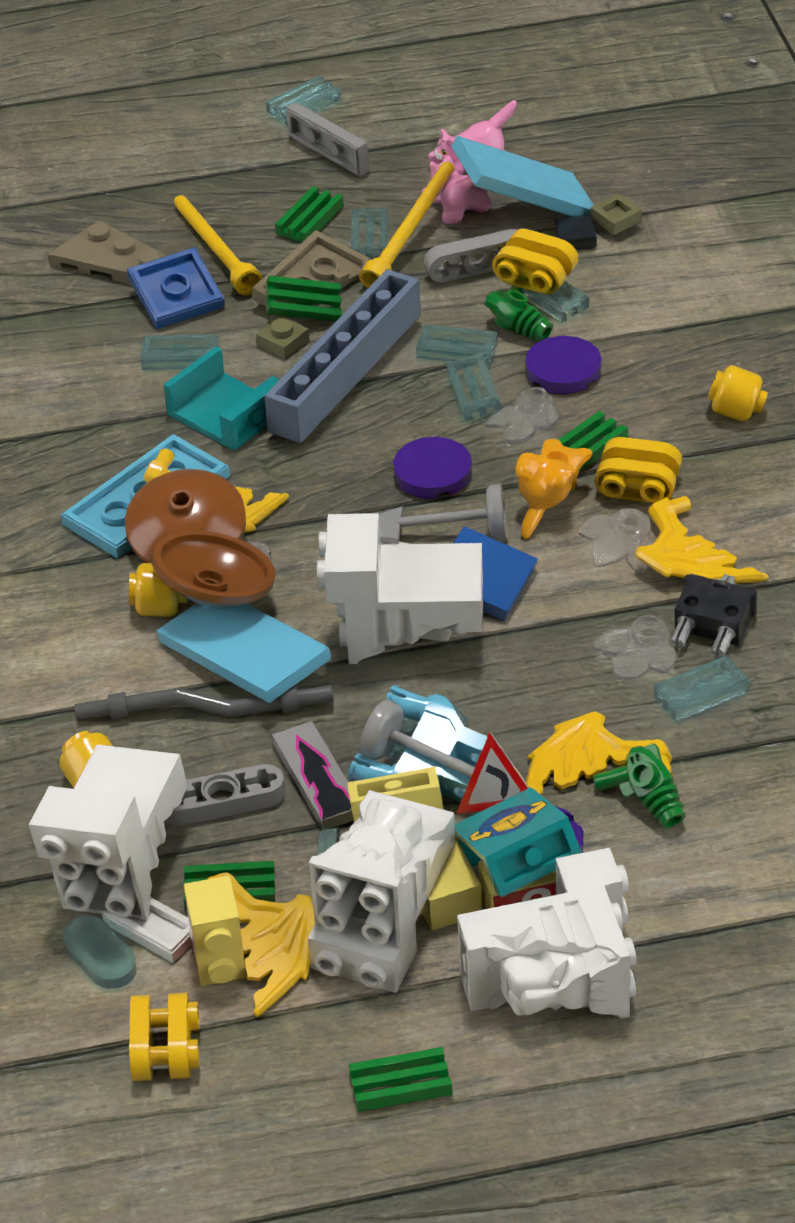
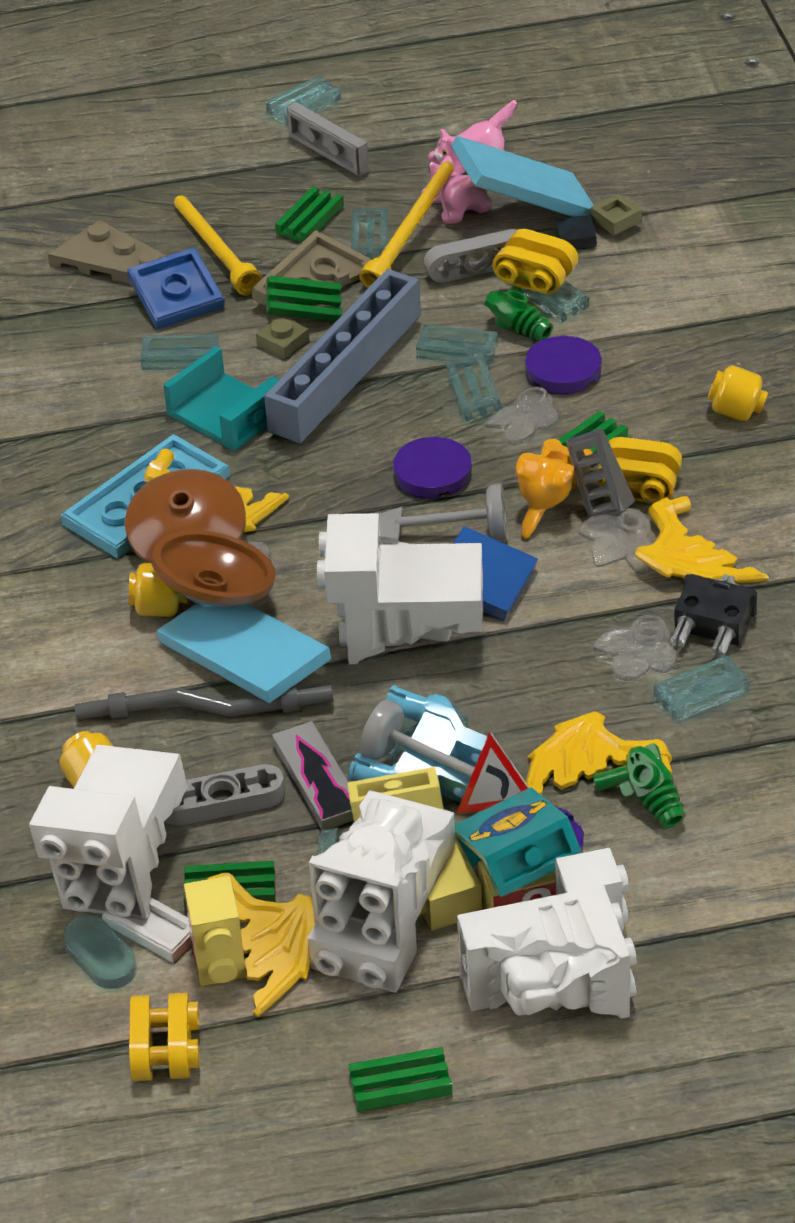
(591, 492): none -> dark grey slope

